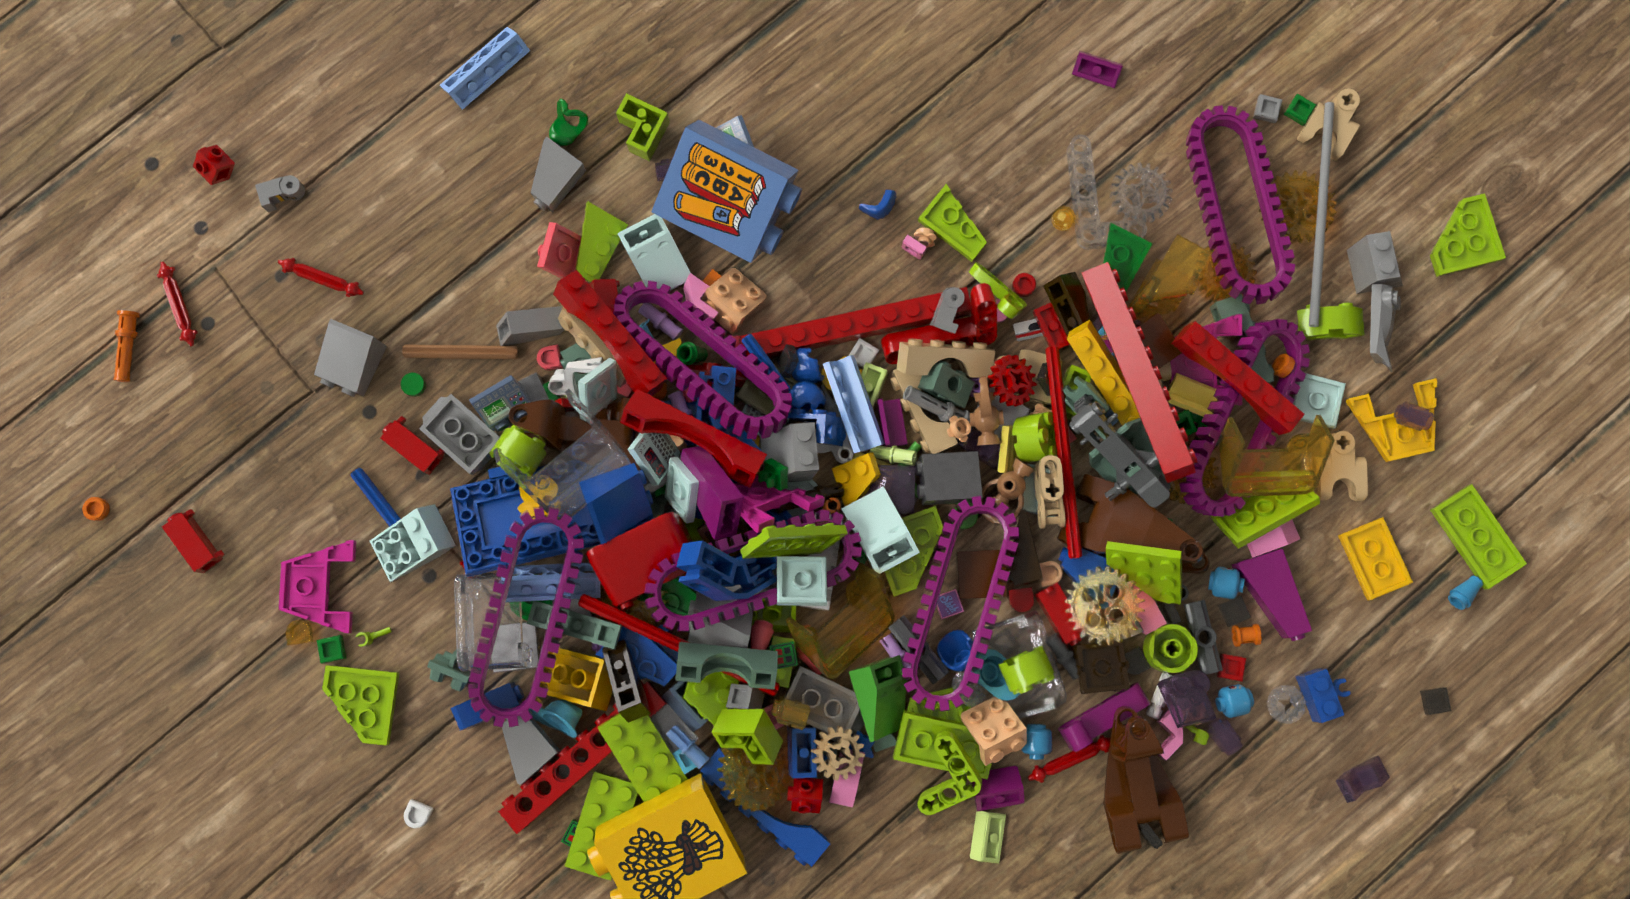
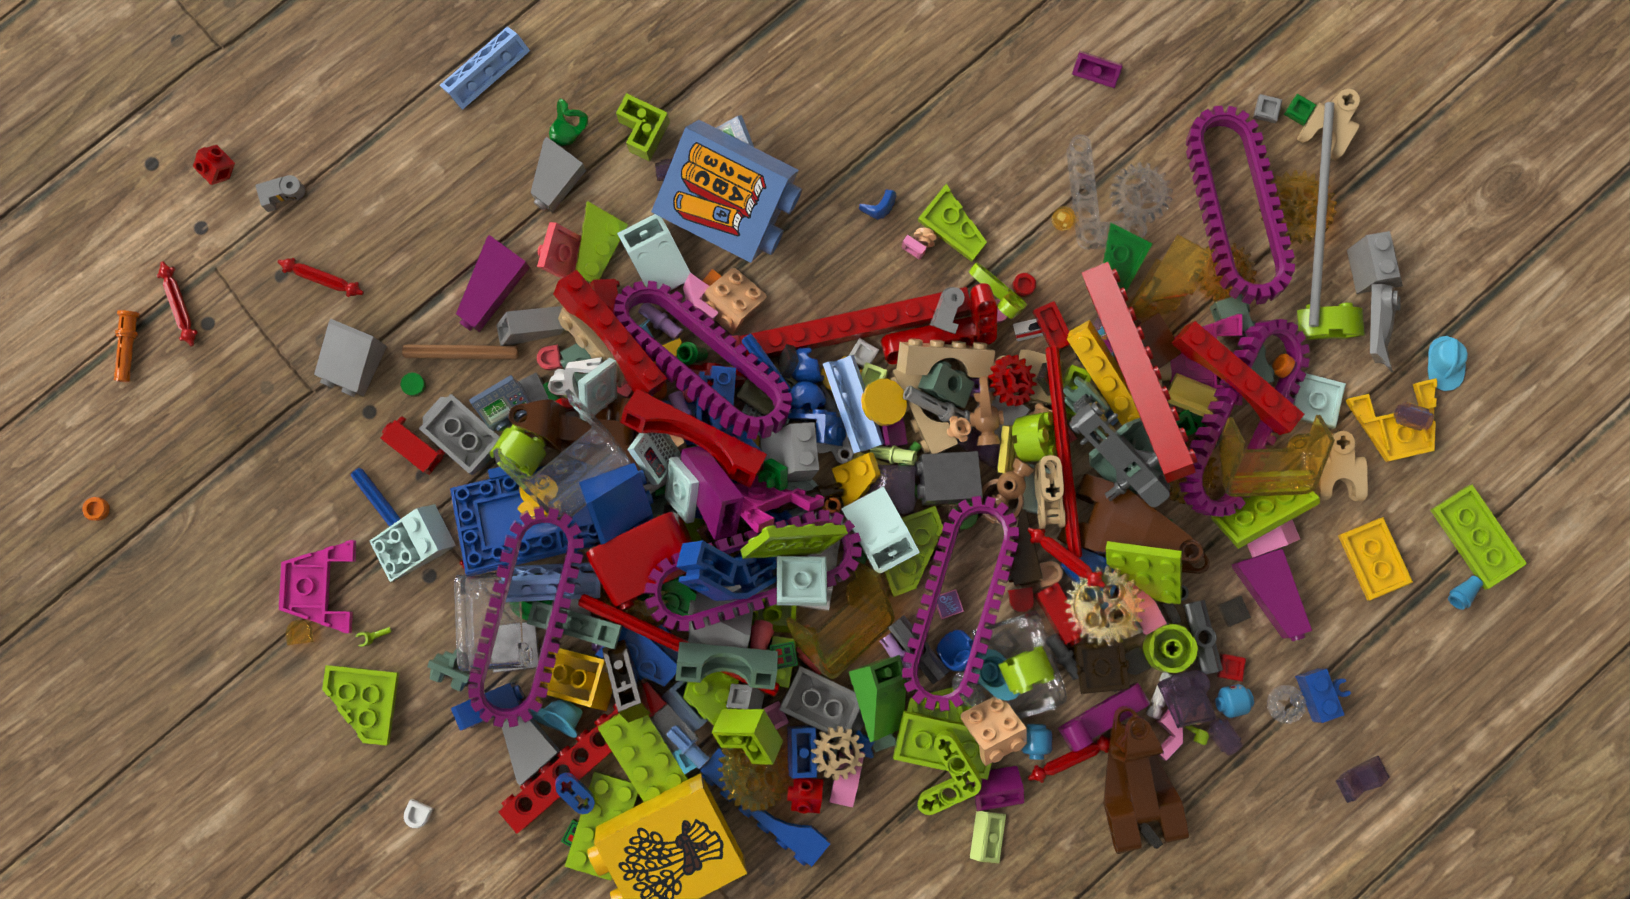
(192, 542): red brick -> none
(331, 649): green tile -> none
(490, 284): none -> magenta slope
(570, 797): none -> blue beam
(790, 712): clear yellow brick -> none
(883, 402): none -> yellow tile
(976, 572): reddish brown tile -> none
(1066, 557): none -> red wheel
(1068, 300): dark brown slope -> none
(1226, 582): dark azure head -> none
(1246, 635): orange bush -> none
(1435, 700): clear smoke tile -> none
(1447, 362): none -> medium azure piece
(1468, 238): lime plate -> none

